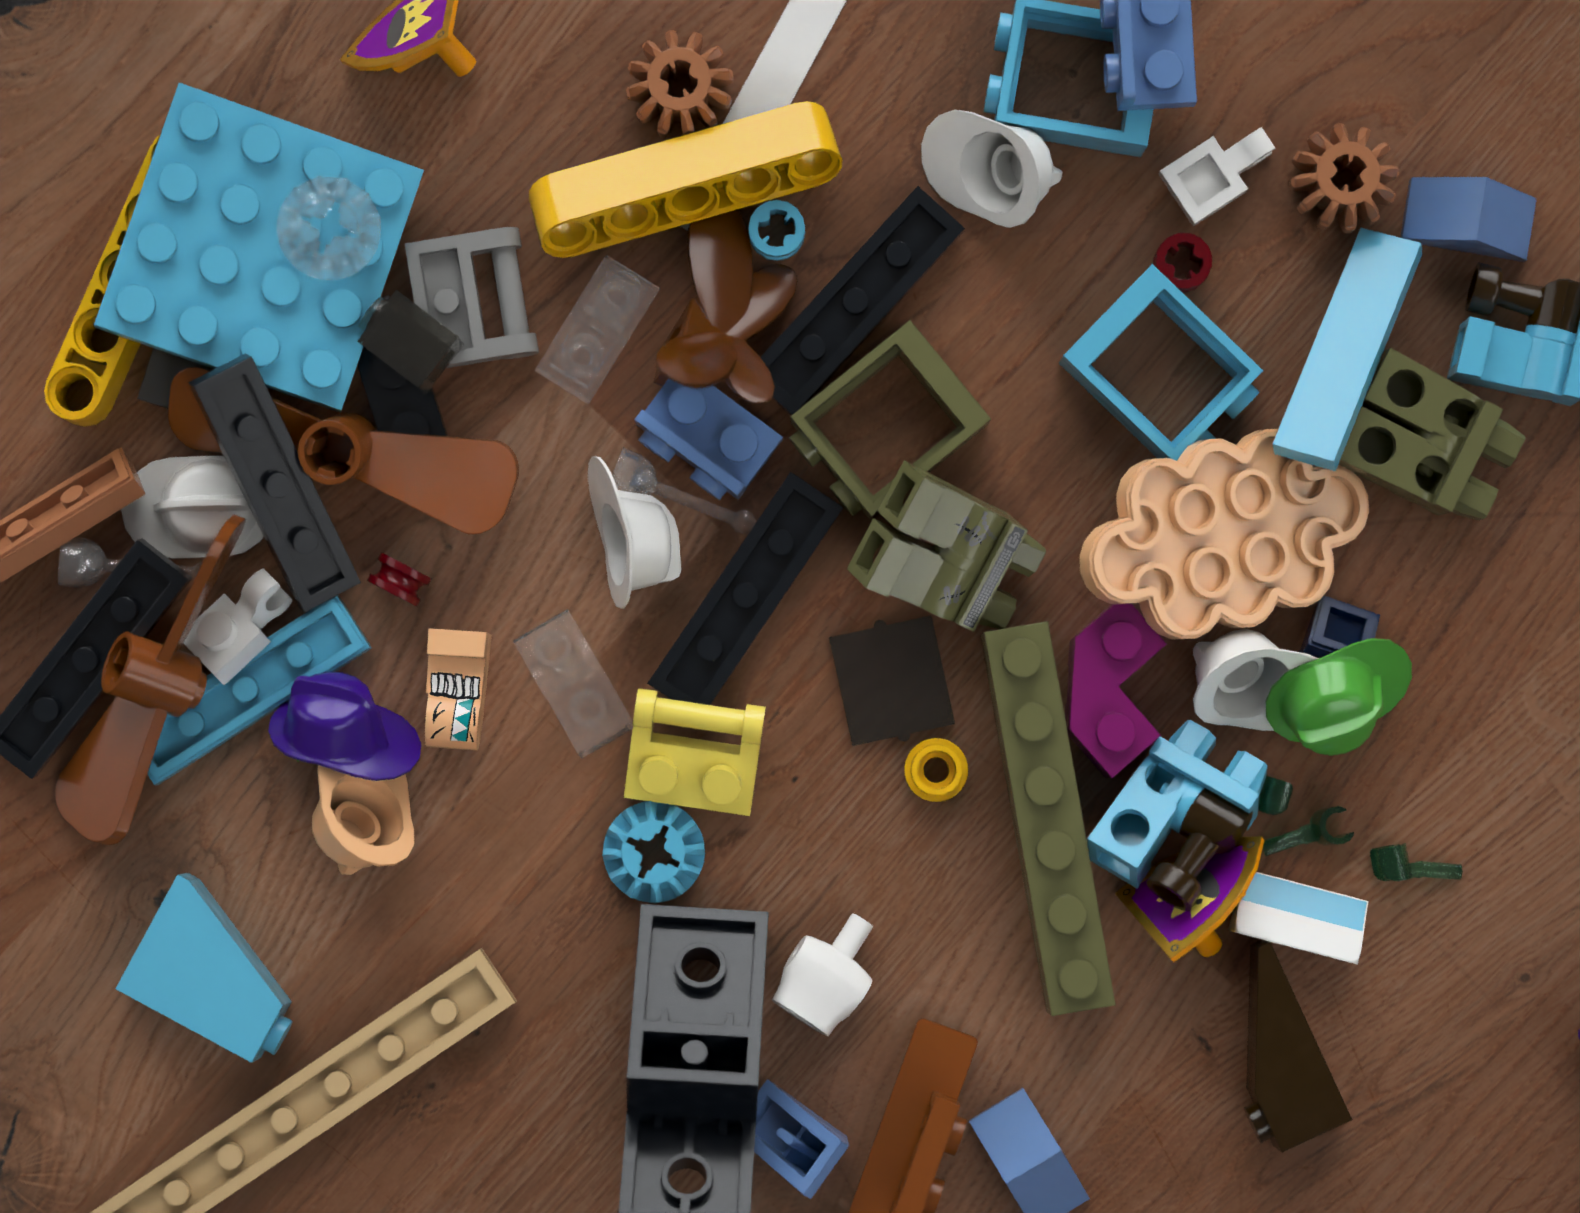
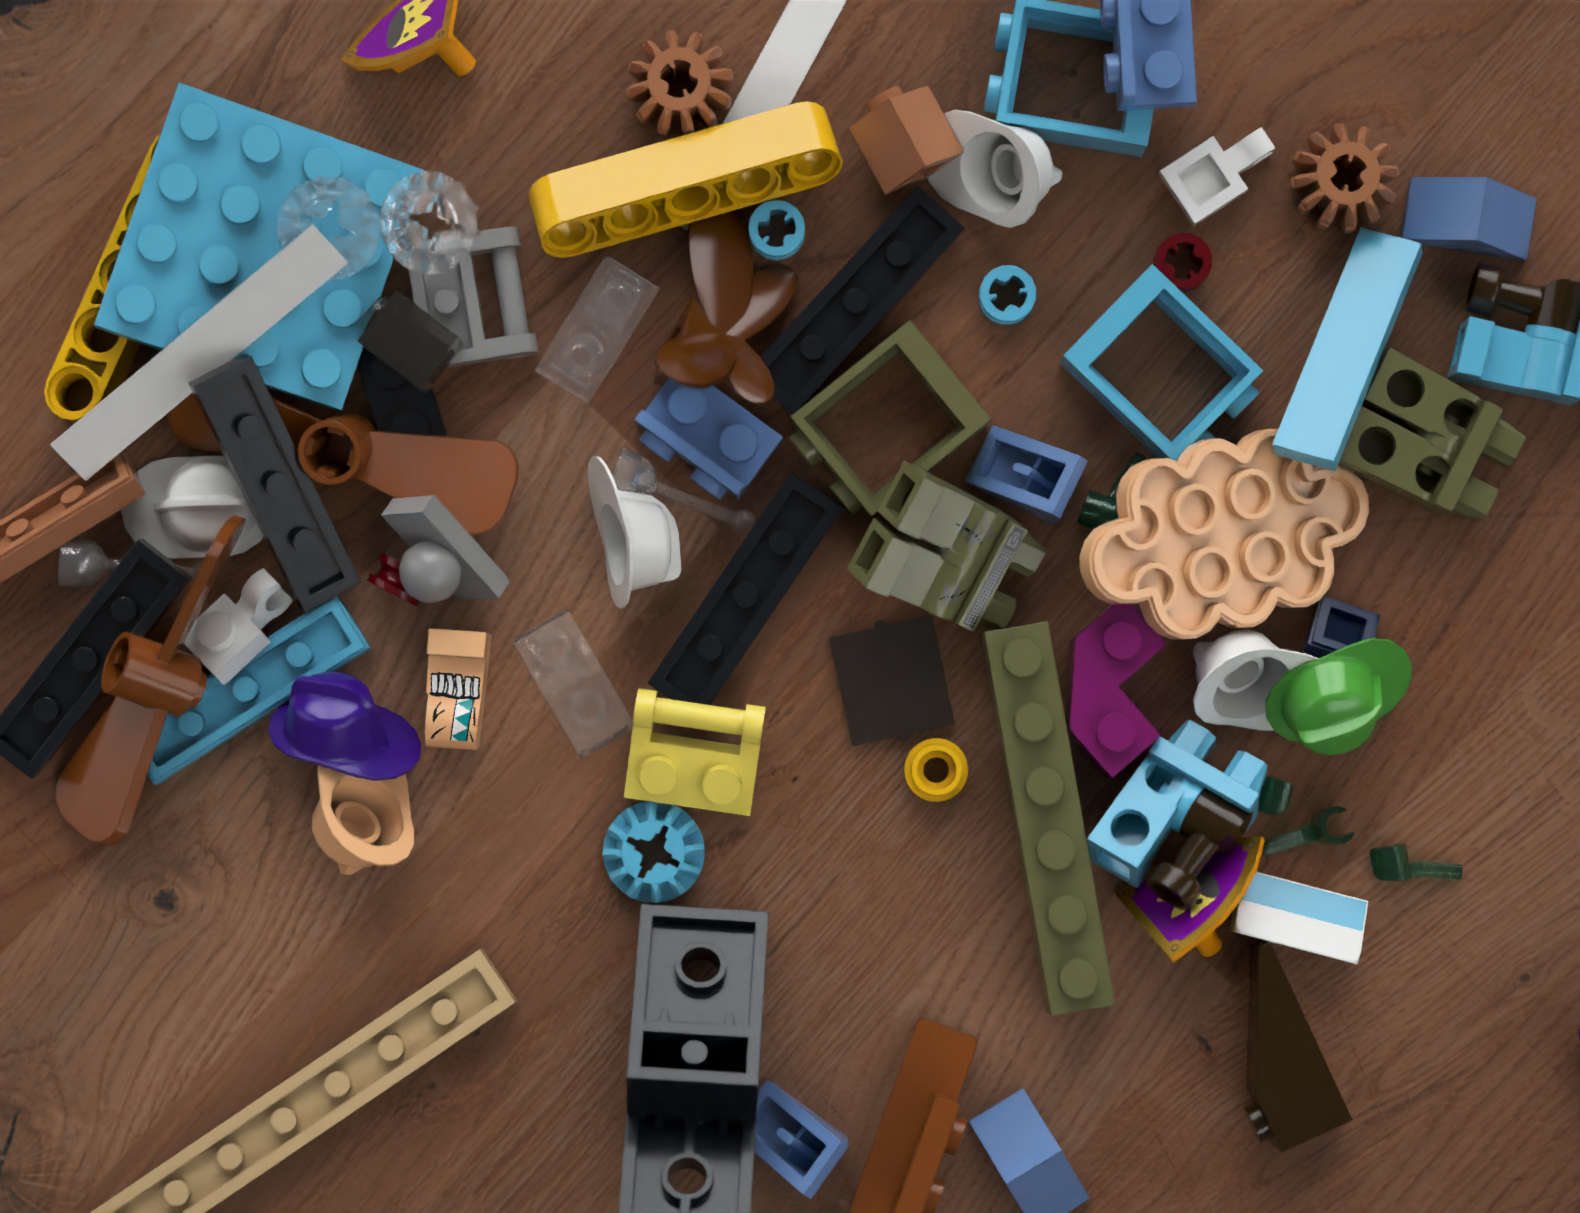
(198, 350): none -> white sticker
(207, 975): medium azure slope -> none
(408, 239): none -> clear gear
(441, 554): none -> light grey tile
(823, 980): white piece -> none
(905, 137): none -> nougat brick
(1002, 276): none -> medium azure bush
(1026, 473): none -> medium blue slope
(1102, 508): none -> clear green hand

